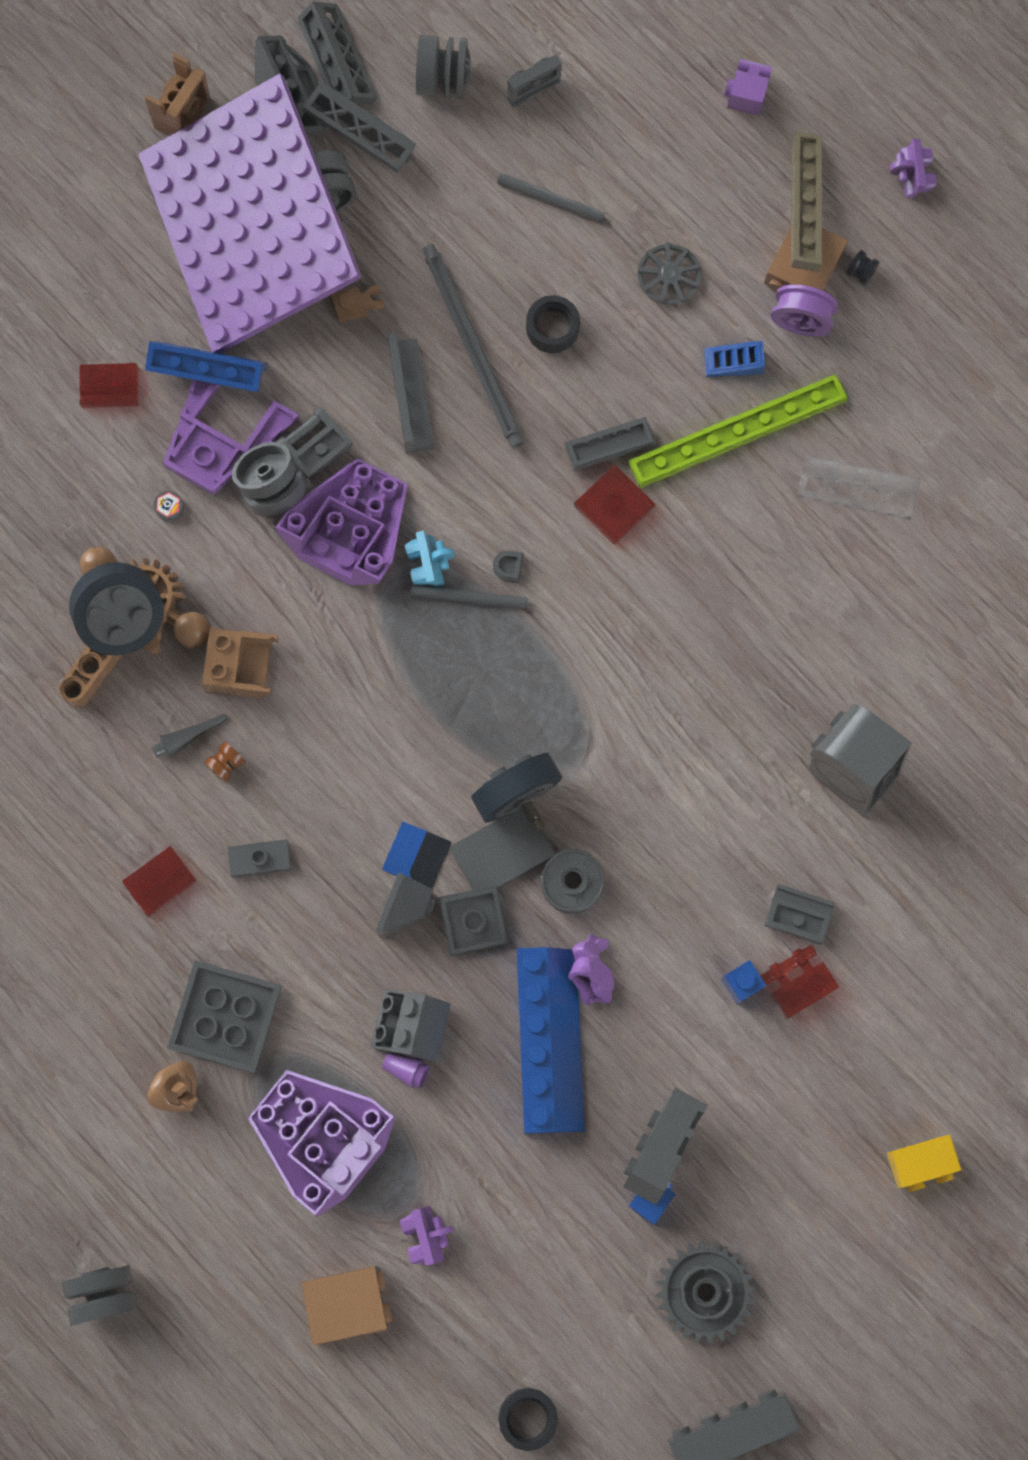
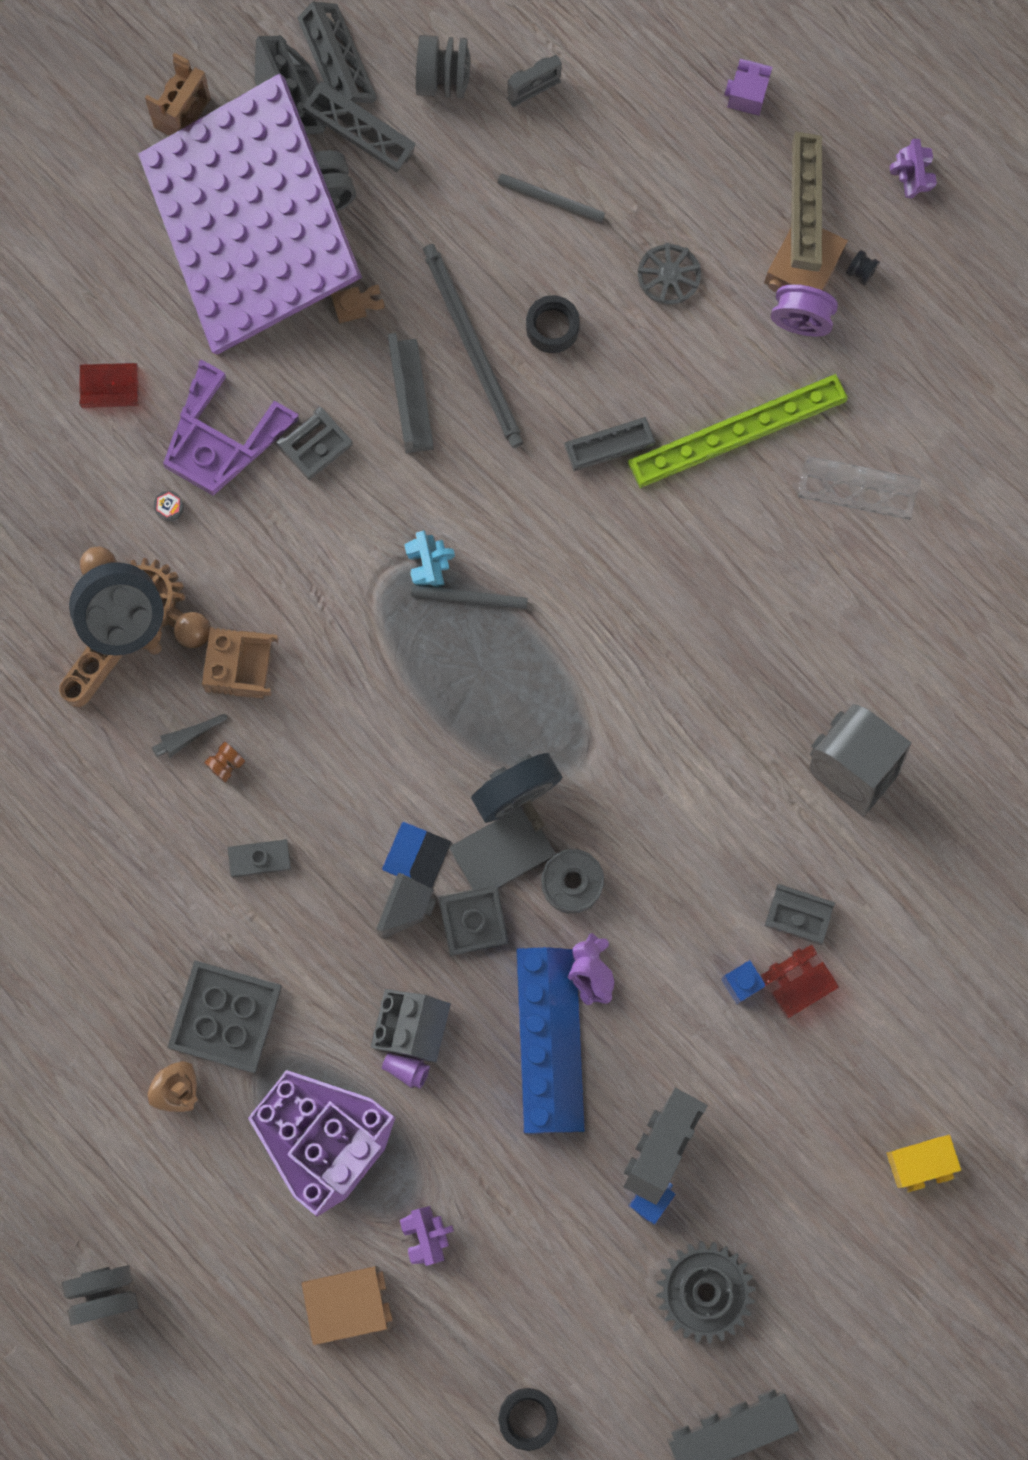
(159, 881): clear red plate -> none
(204, 366): blue fence -> none
(269, 479): dark grey wheel -> none
(348, 524): medium lavender wedge -> none
(508, 566): dark grey tile -> none
(614, 504): clear red plate -> none
(734, 350): blue slope -> none

